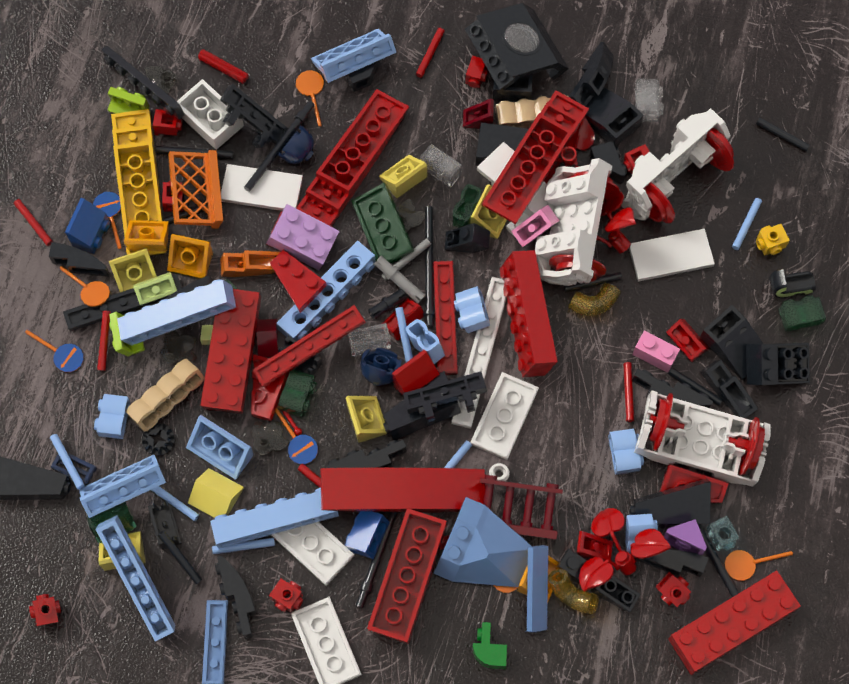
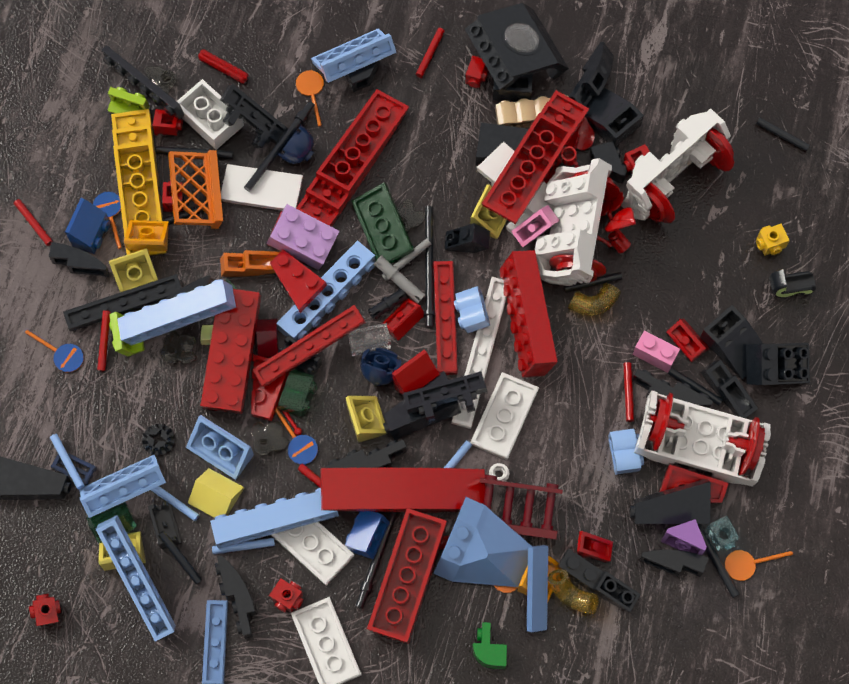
(92, 294): orange piece -> none
(112, 416): light blue brick -> none
(155, 288): yellowish green slope -> none
(163, 396): tan brick -> none
(189, 256): light orange slope -> none
(404, 175): light yellow slope -> none
(404, 336): light blue bar -> none
(425, 340): light blue brick -> none
(441, 165): clear brick -> none
(465, 207): clear green brick -> none
(478, 113): dark red slope -> none
(635, 525): light blue brick -> none
(647, 544): red plant -> none
(648, 99): clear brick -> none
(671, 255): white tile -> none
(671, 583): red brick -> none
(734, 622): red brick -> none
(747, 223): light blue bar -> none
(802, 313): clear green brick -> none

